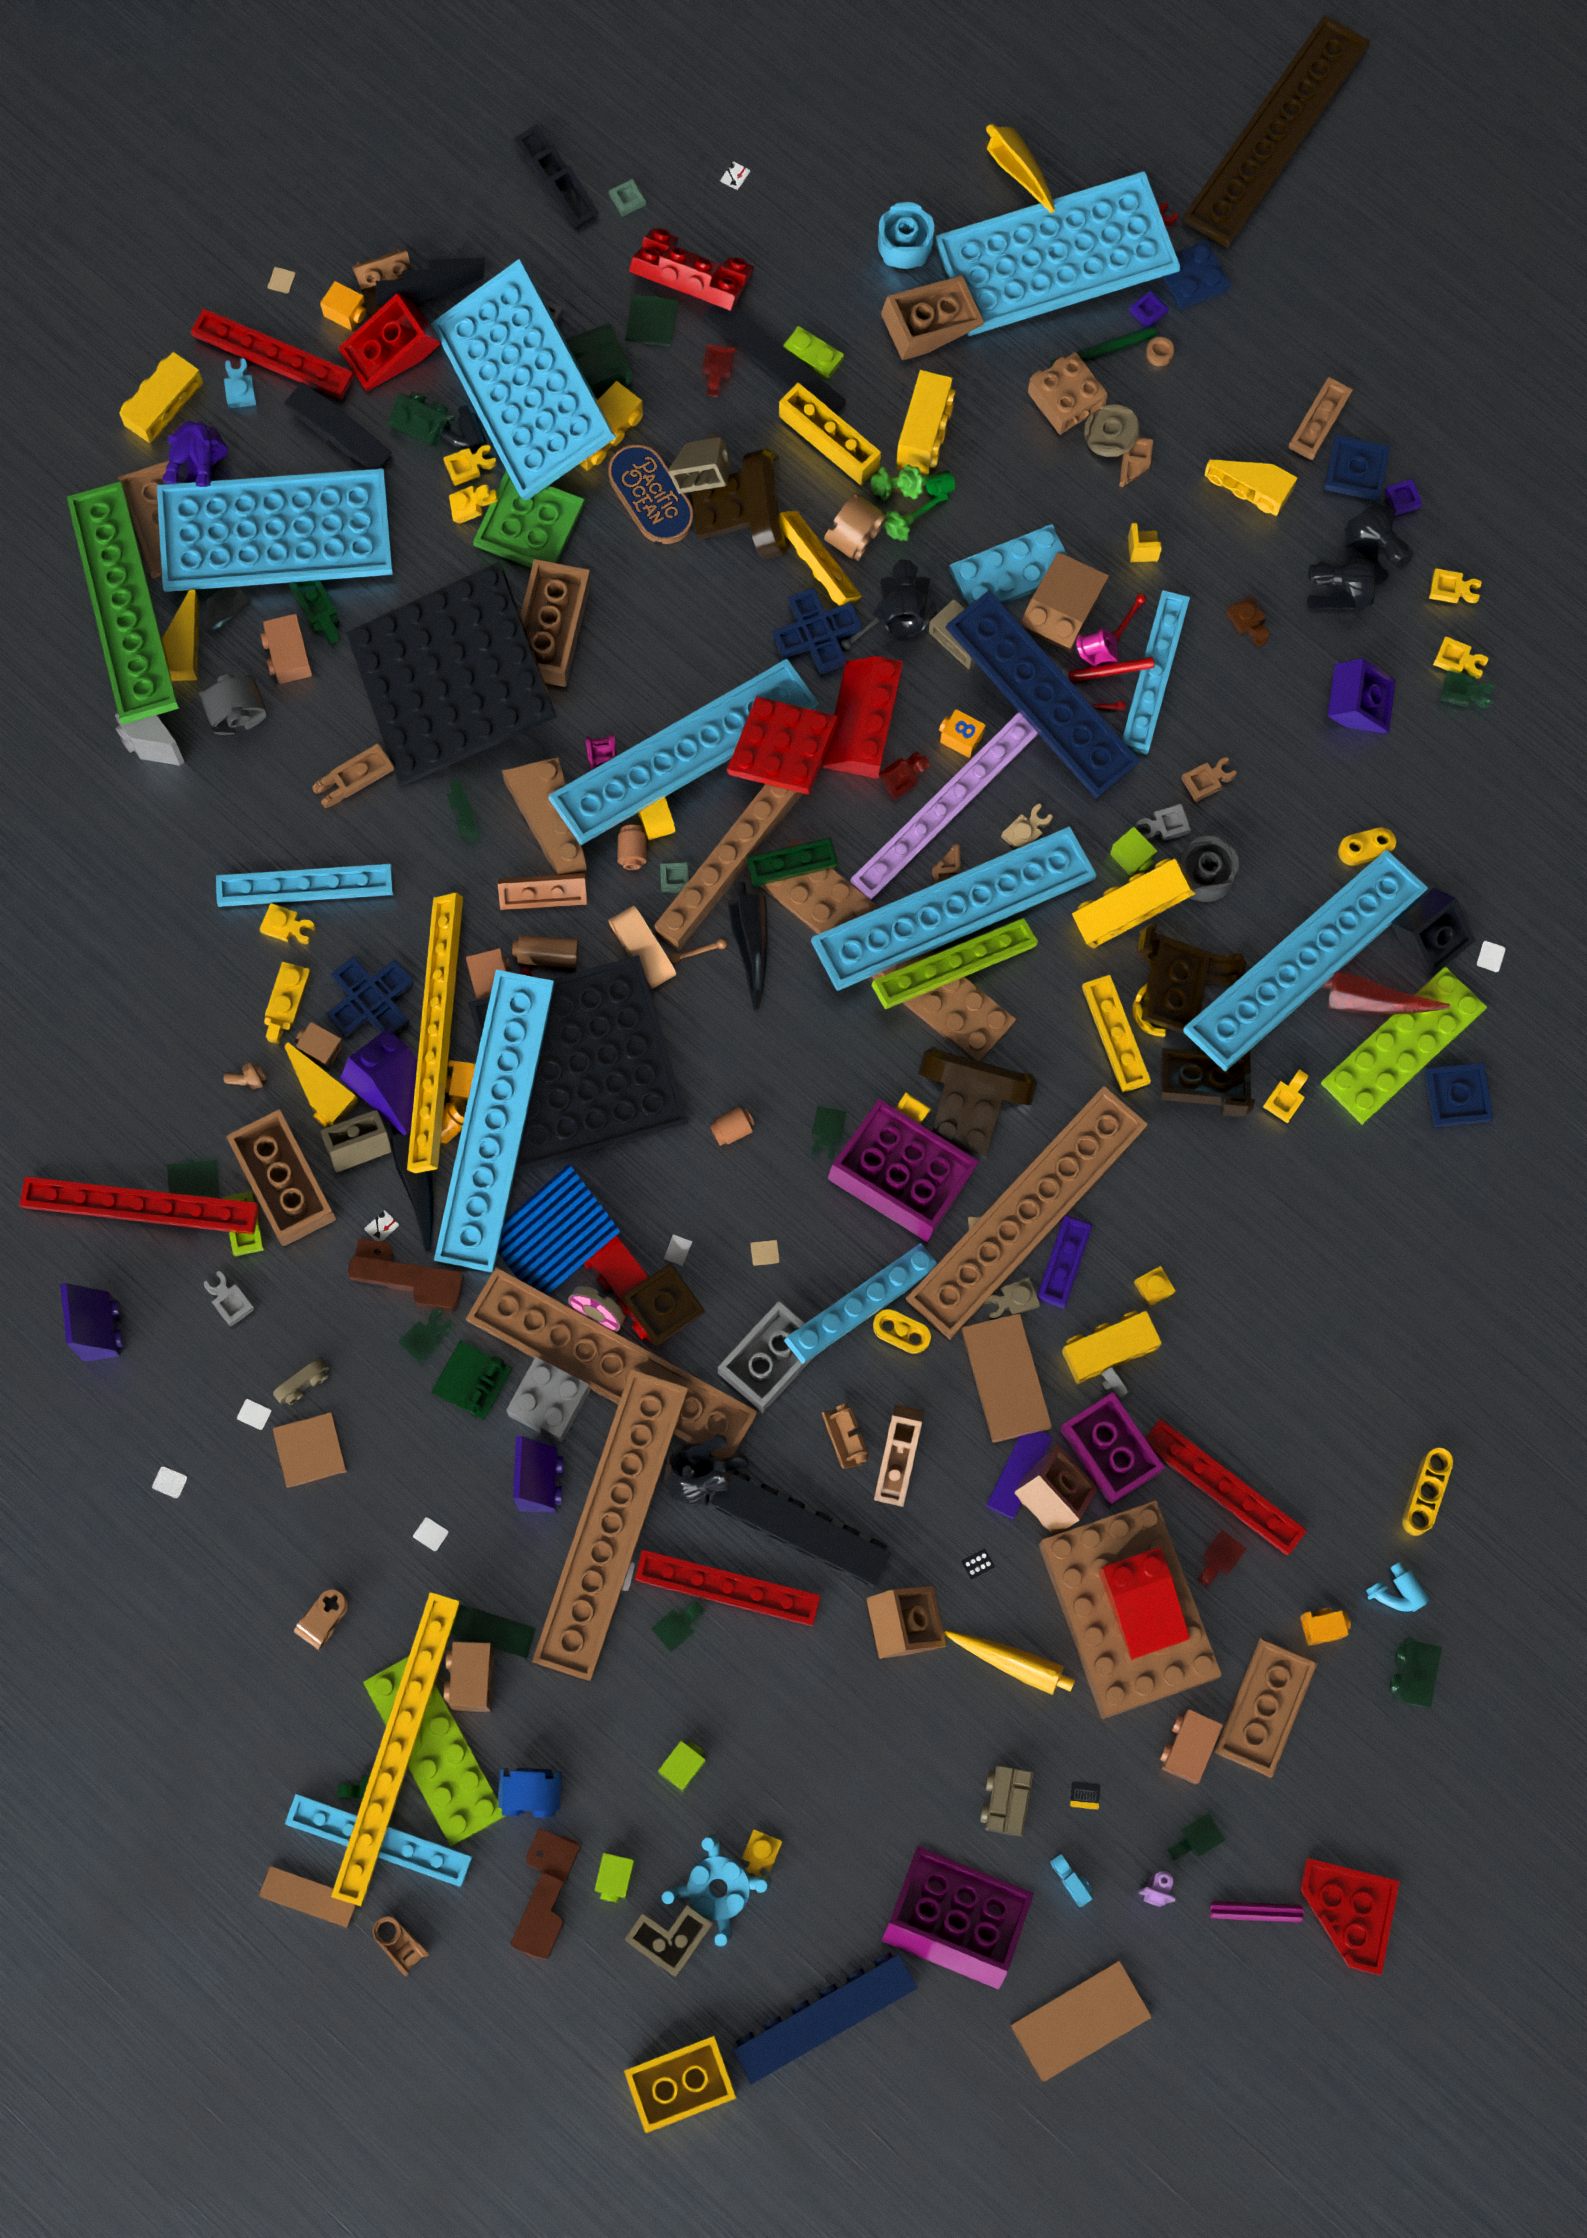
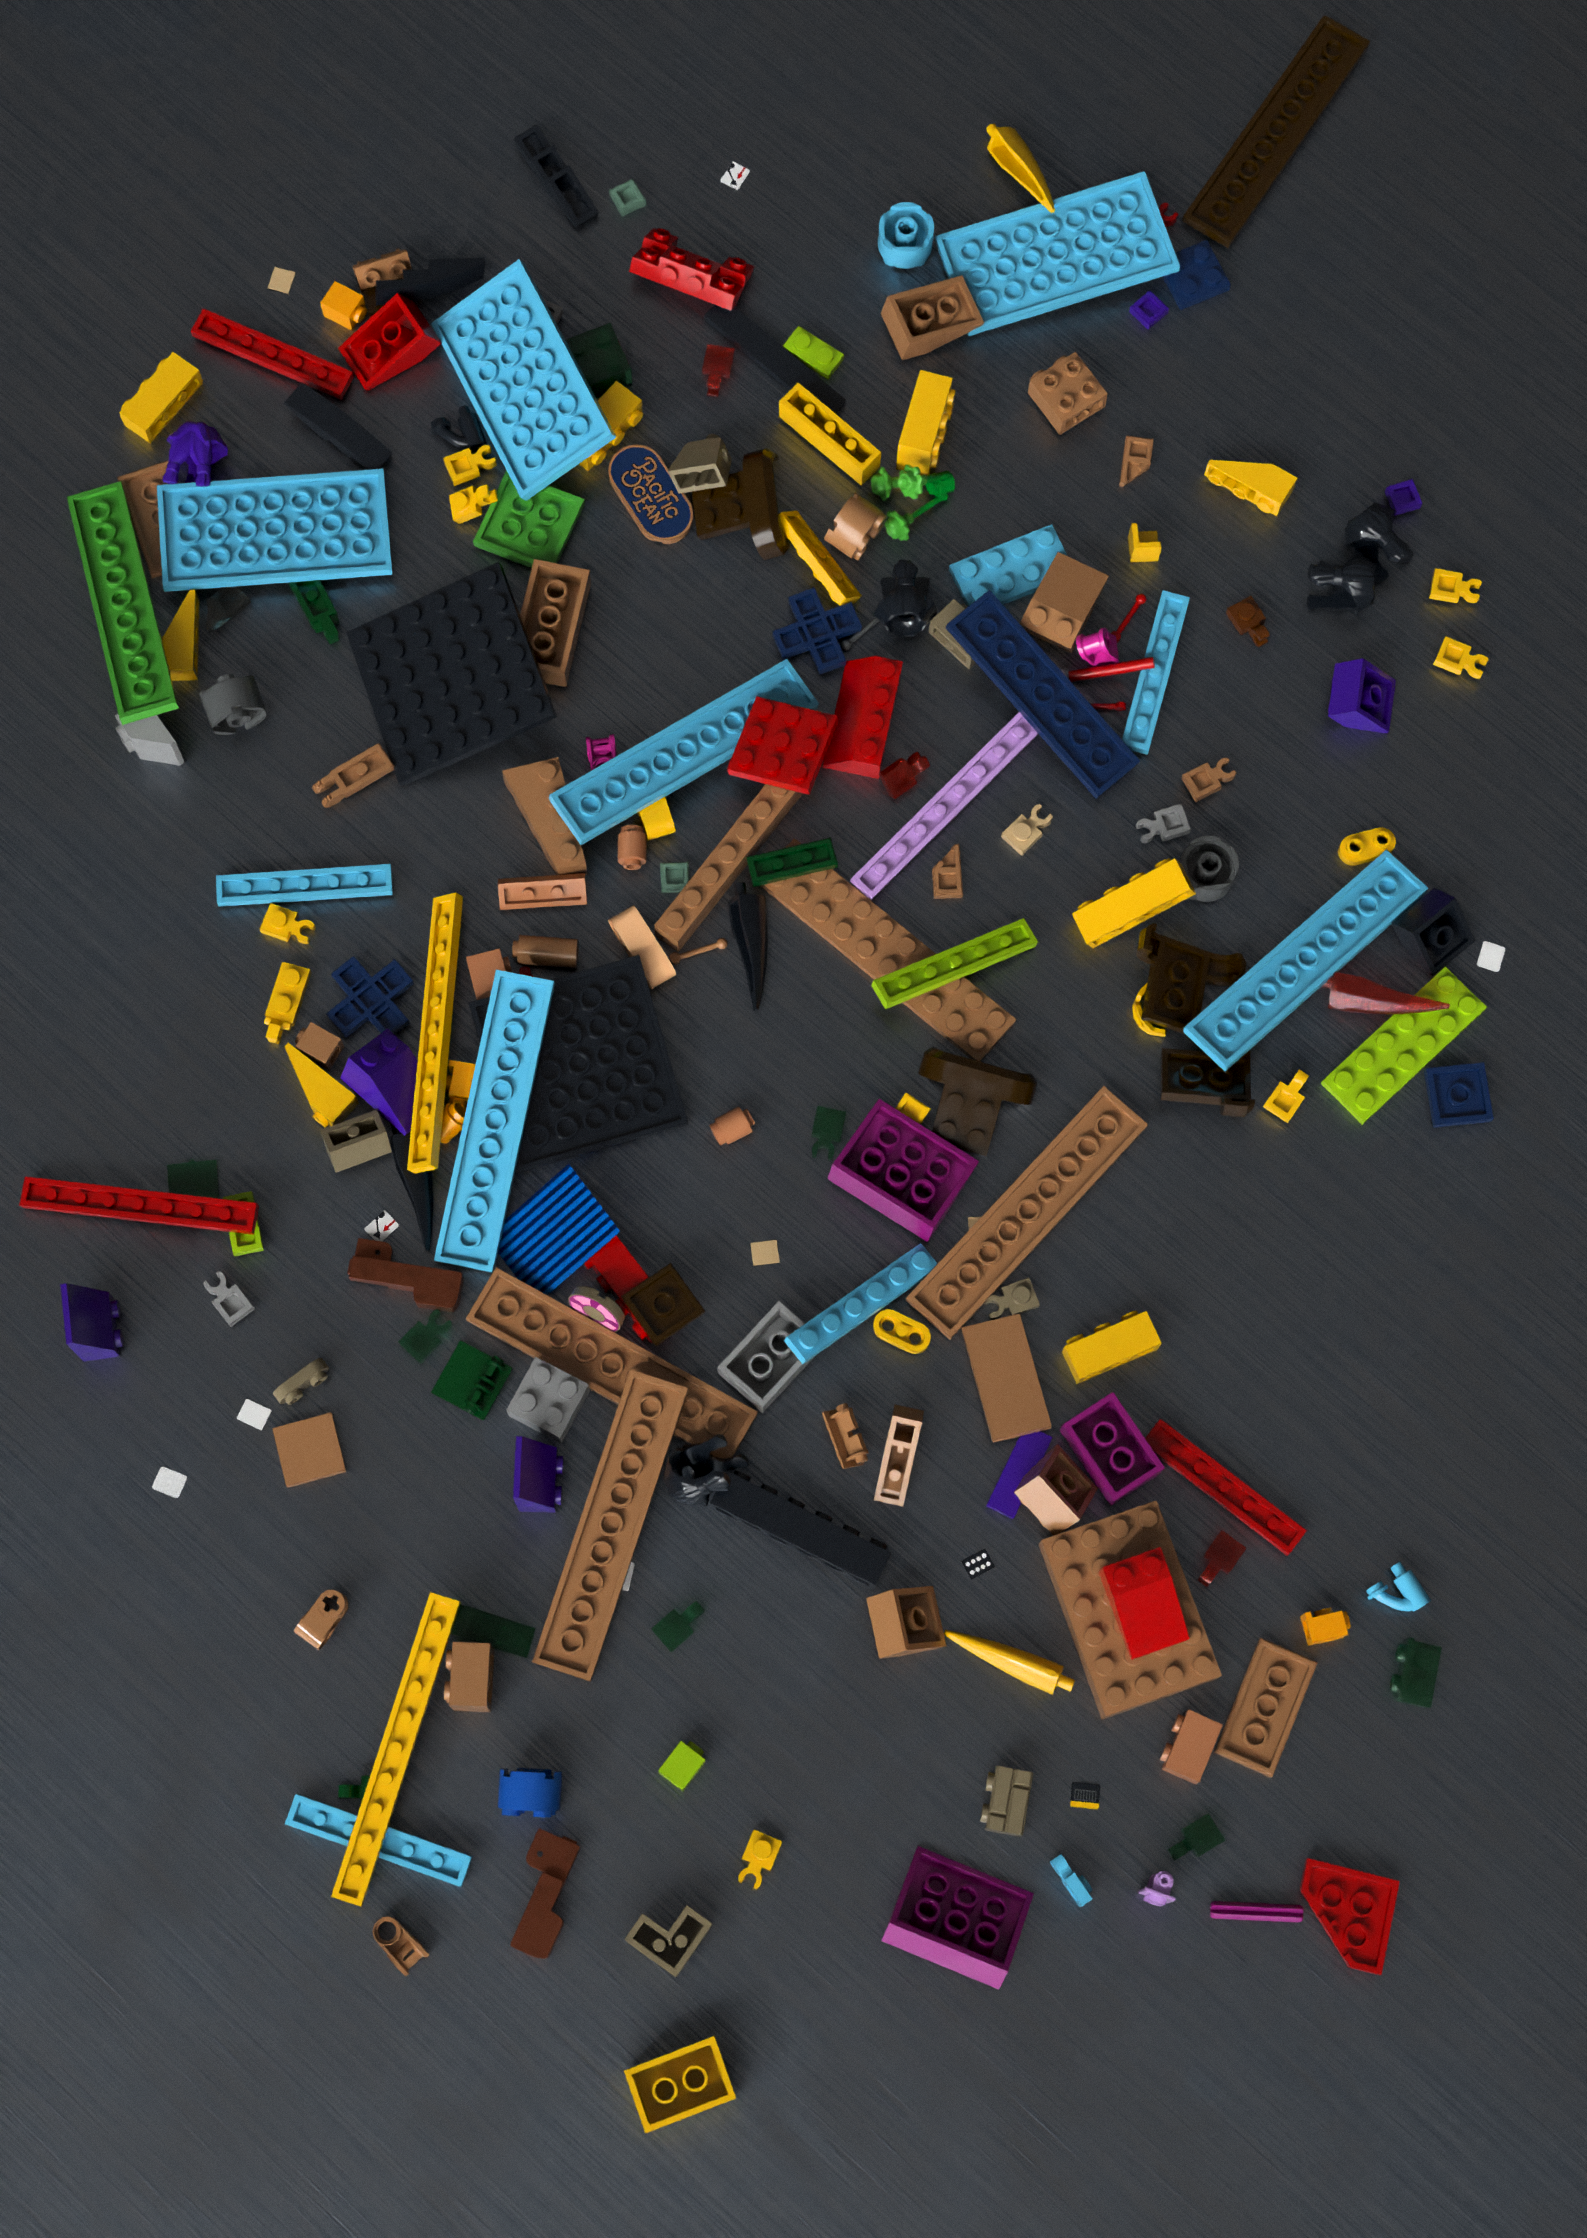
(239, 387): medium azure plate -> none
(252, 1075): medium nougat plate -> none
(281, 1178): medium nougat brick -> none
(286, 648): nougat brick -> none
(306, 1897): medium nougat tile -> none
(419, 418): clear green bracket -> none
(430, 1534): white sticker -> none
(441, 1762): lime plate -> none
(466, 822): clear green plate -> none
(614, 1877): lime brick -> none
(651, 320): clear green piece -> none
(677, 1250): white sticker -> none
(701, 1895): medium azure plate -> none
(727, 1588): red plate -> none
(825, 2018): dark blue brick -> none
(953, 908): medium azure plate -> none
(961, 733): light orange brick -> none
(1064, 1261): dark purple tile -> none
(1080, 2021): medium nougat tile -> none
(1112, 430): dark tan tile -> none
(1114, 344): dark green bar -> none
(1115, 1383): light grey plate -> none
(1116, 1033): yellow plate -> none
(1134, 852): lime brick -> none
(1154, 1286): yellow plate -> none
(1160, 351): medium nougat tile -> none
(1320, 418): medium nougat plate -> none
(1357, 467): dark blue plate -> none
(1437, 1481): yellow beam -> none
(1461, 689): clear green plate -> none

